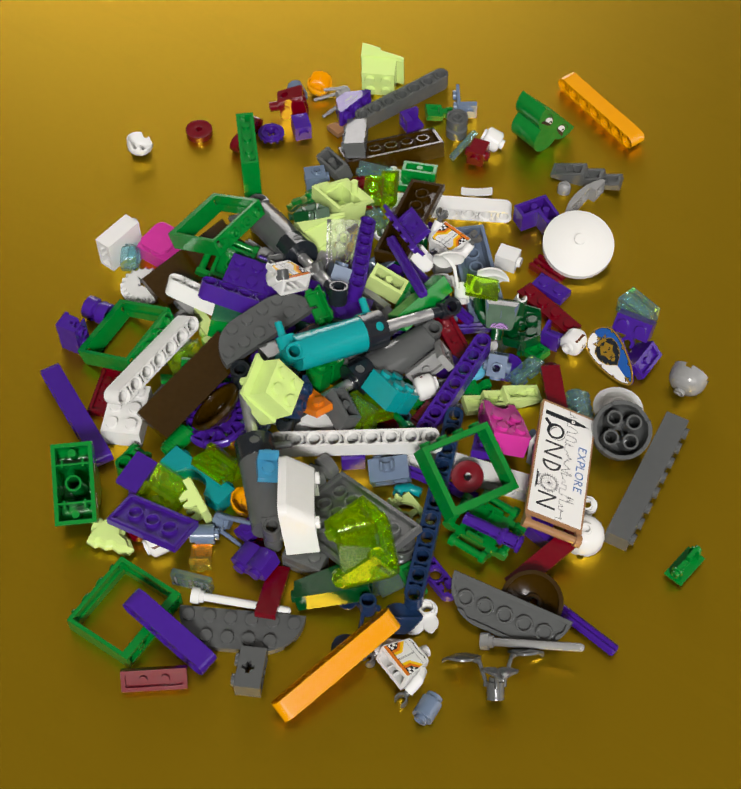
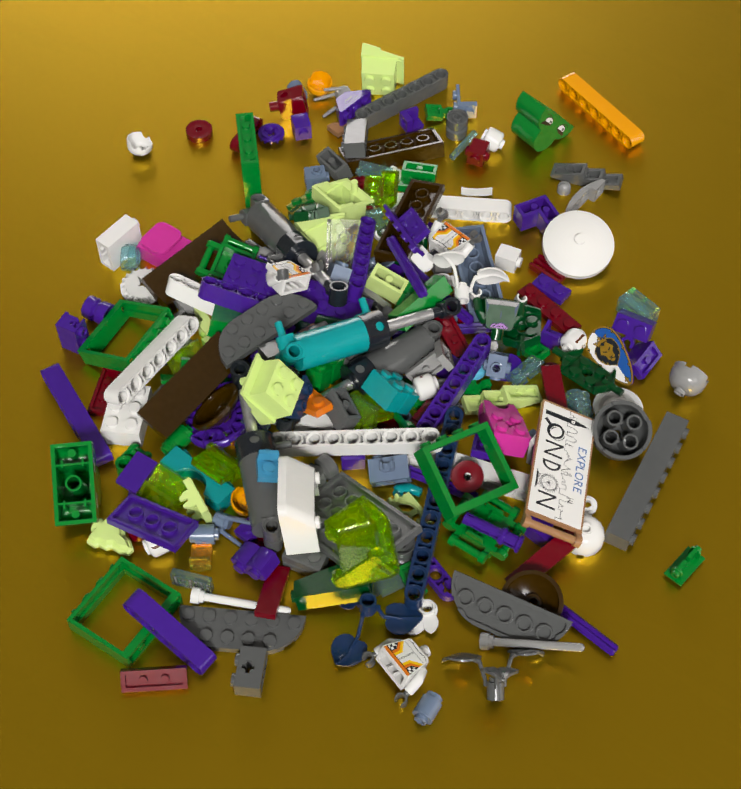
(184, 233): green window -> none
(322, 312): green hinge -> none
(335, 664): light orange beam -> none
(481, 287): clear neon green piece -> none
(576, 365): none -> dark green plate

